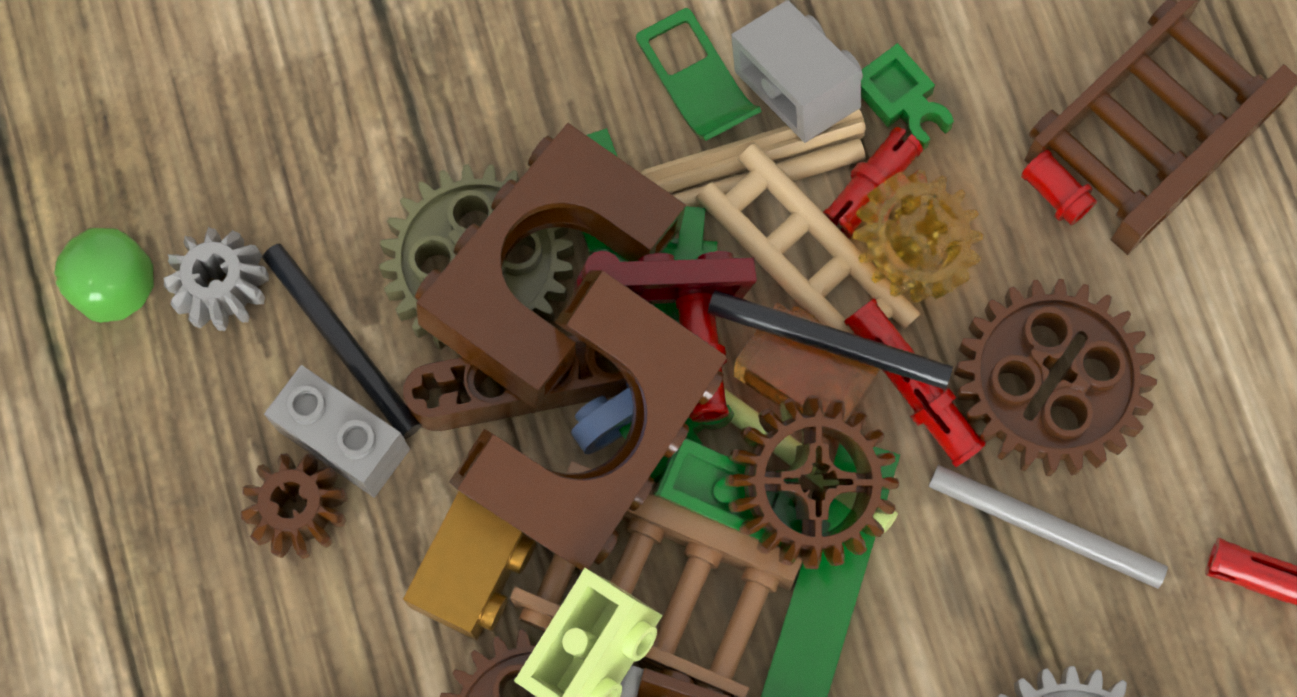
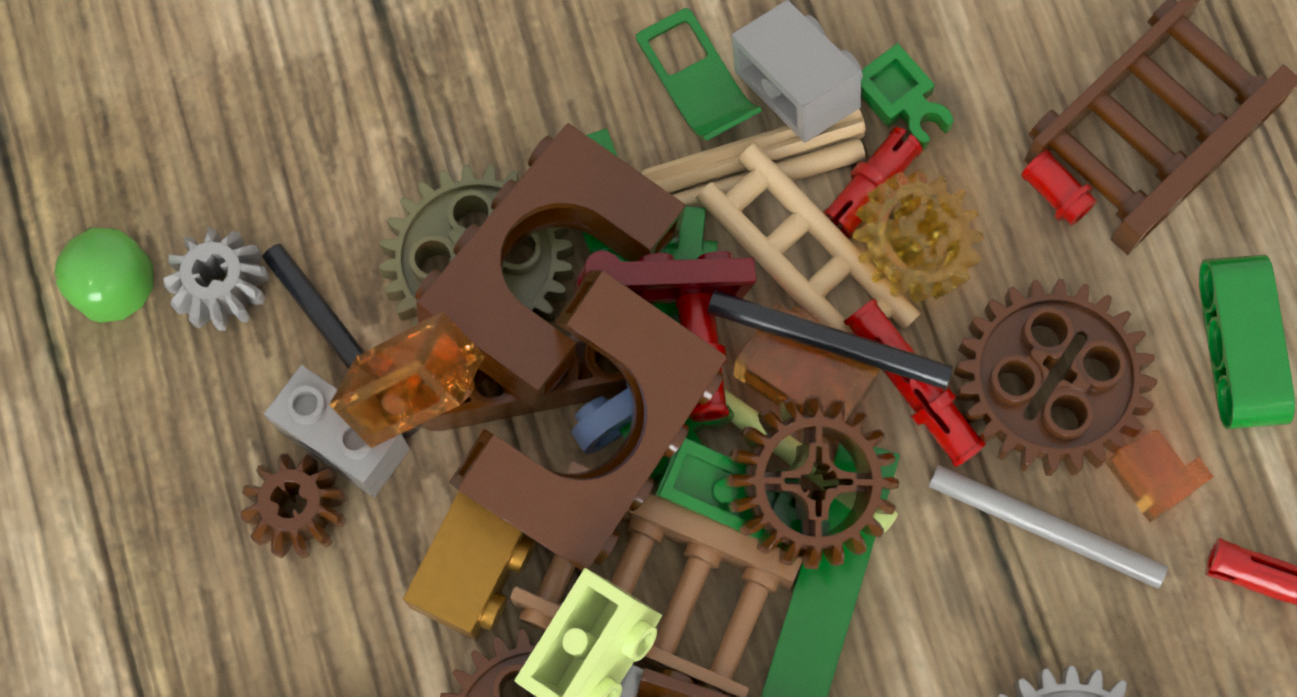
(408, 380): none -> clear orange brick
(1156, 474): none -> clear orange panel
(1246, 342): none -> green beam

